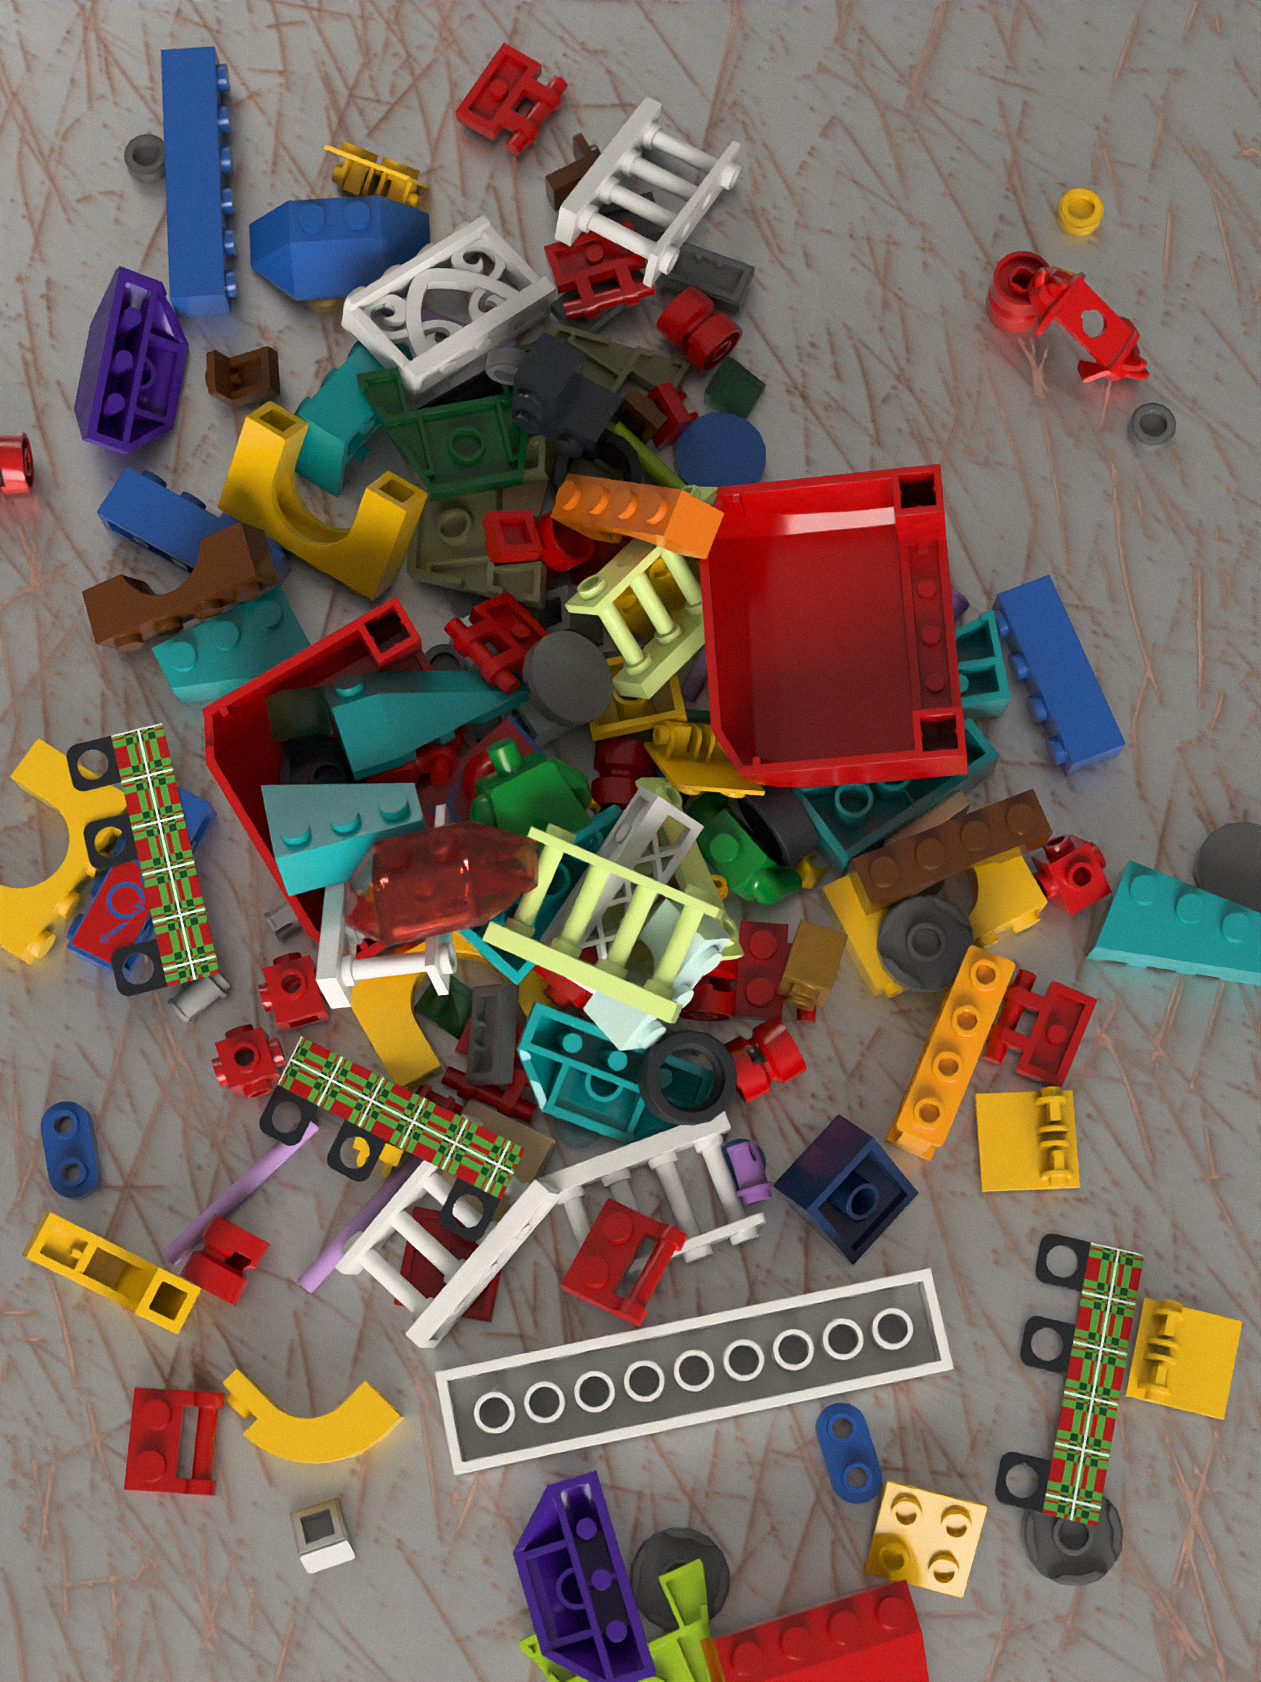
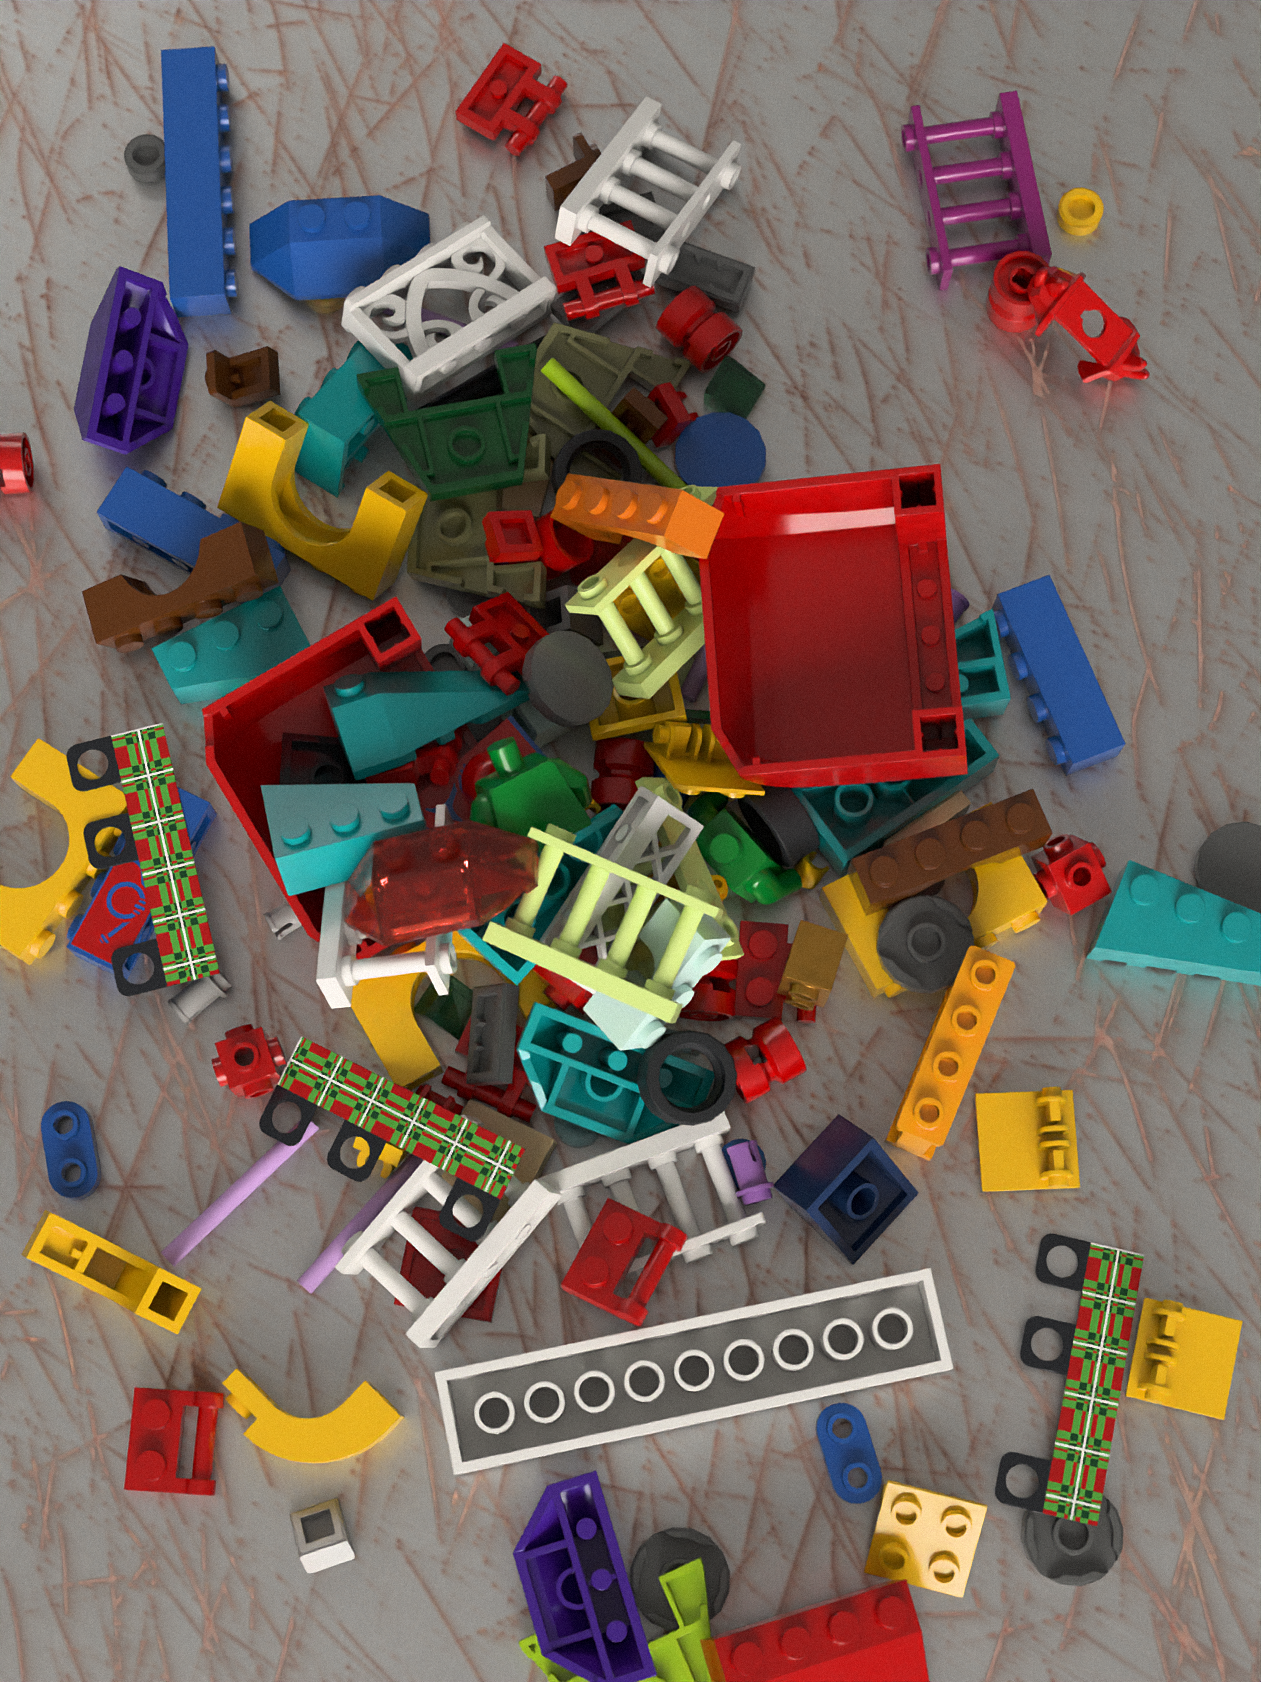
(224, 1260): red wheel -> none
(296, 1008): red brick -> none
(298, 714): slope -> none
(362, 174): yellow hinge -> none
(503, 364): dark grey tile -> none
(560, 402): black brick -> none
(1012, 164): none -> magenta fence
(1053, 1036): red plate -> none
(1151, 427): dark grey tile -> none

